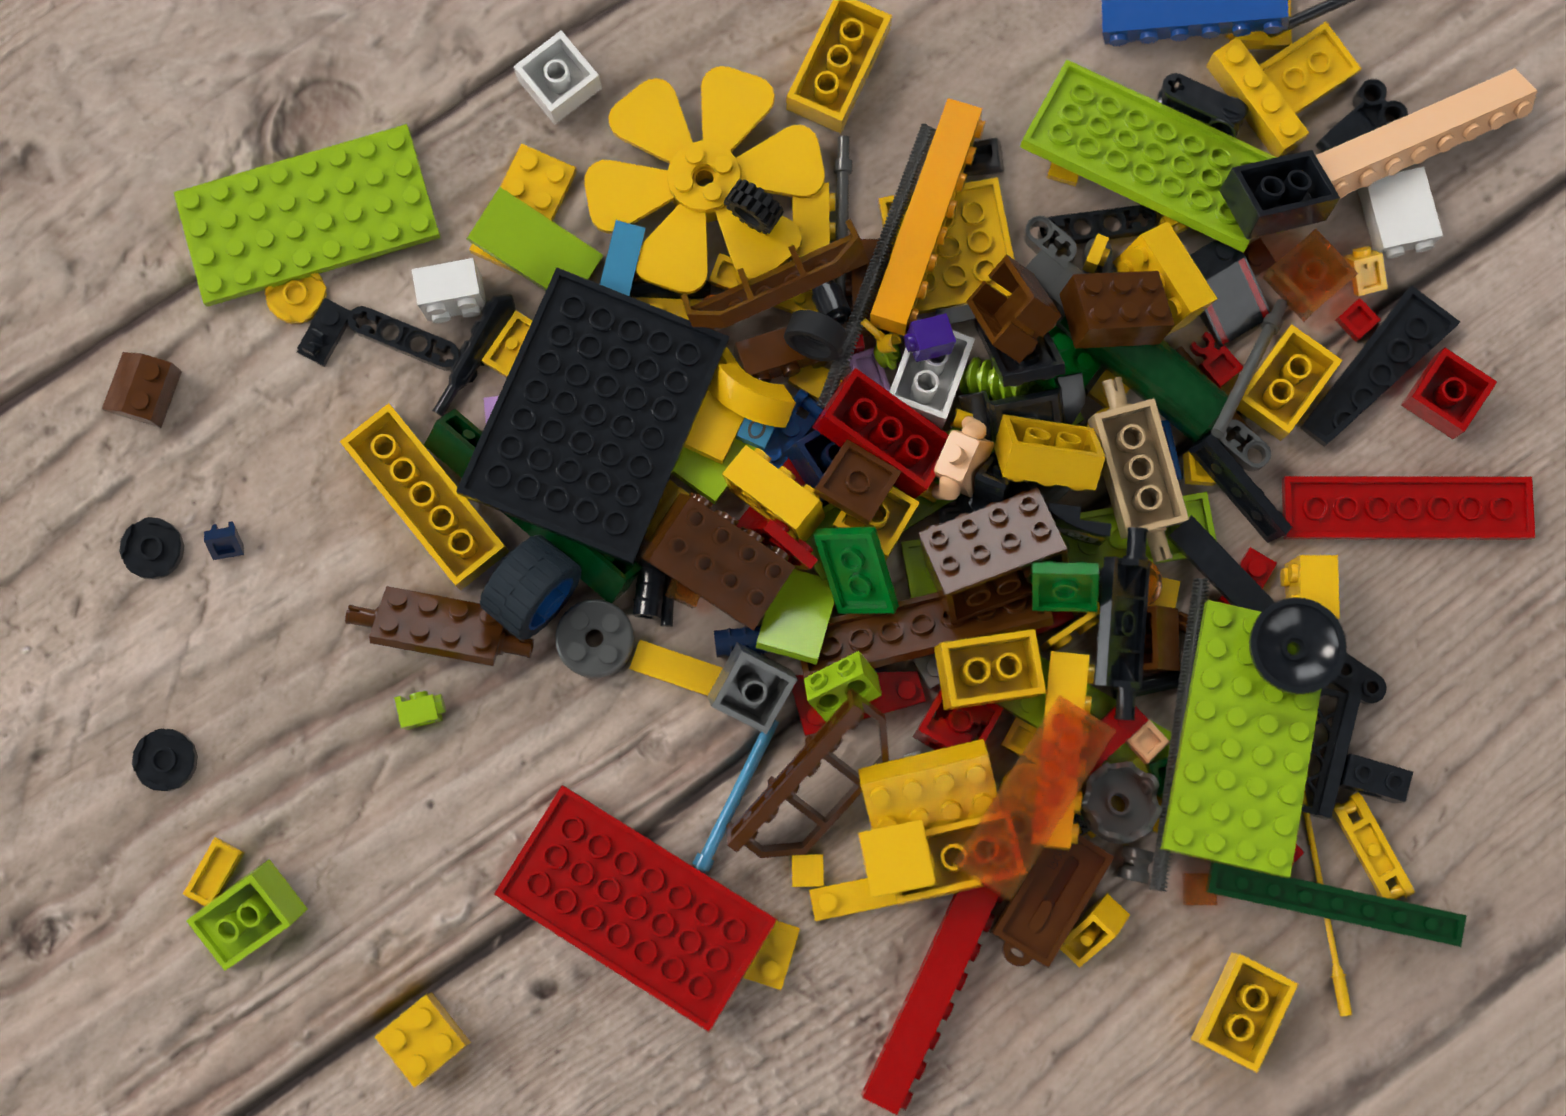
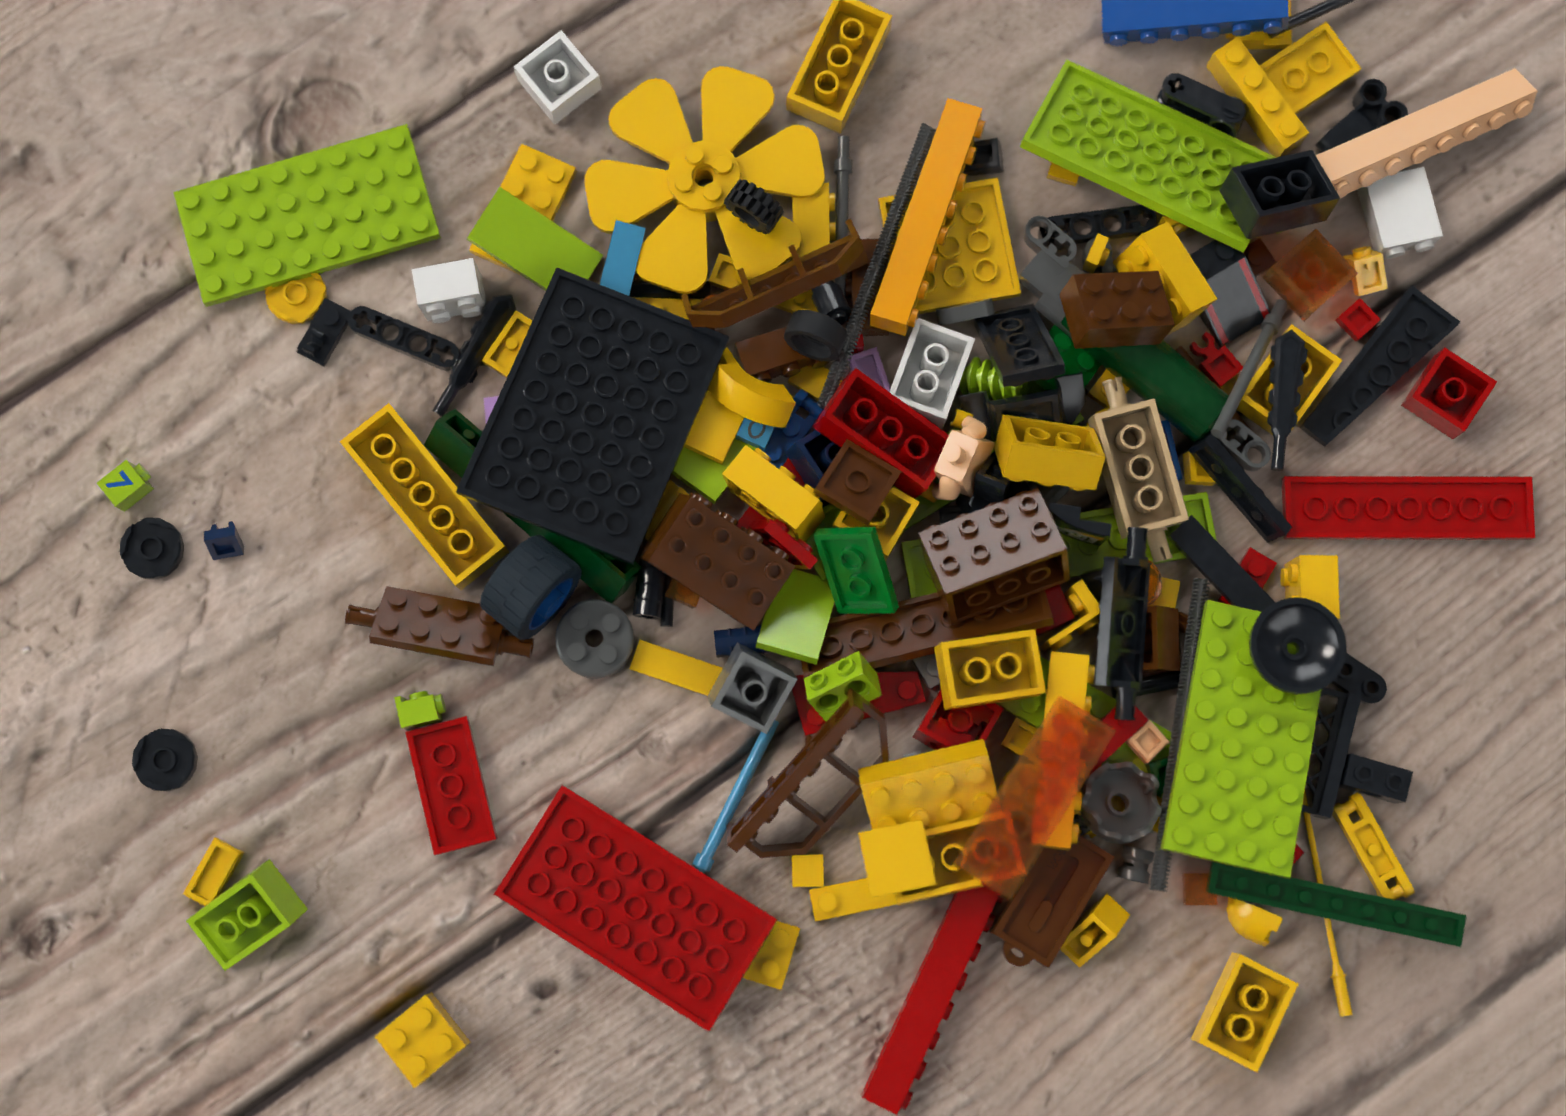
(126, 485): none -> lime brick
(142, 388): reddish brown slope -> none
(451, 785): none -> red plate
(884, 342): yellow hand -> none
(888, 359): lime plate -> none
(930, 337): dark purple brick -> none
(1015, 320): reddish brown piece -> none
(1065, 586): green plate -> none
(1251, 921): none -> yellow brick
(1286, 376): none -> black sword

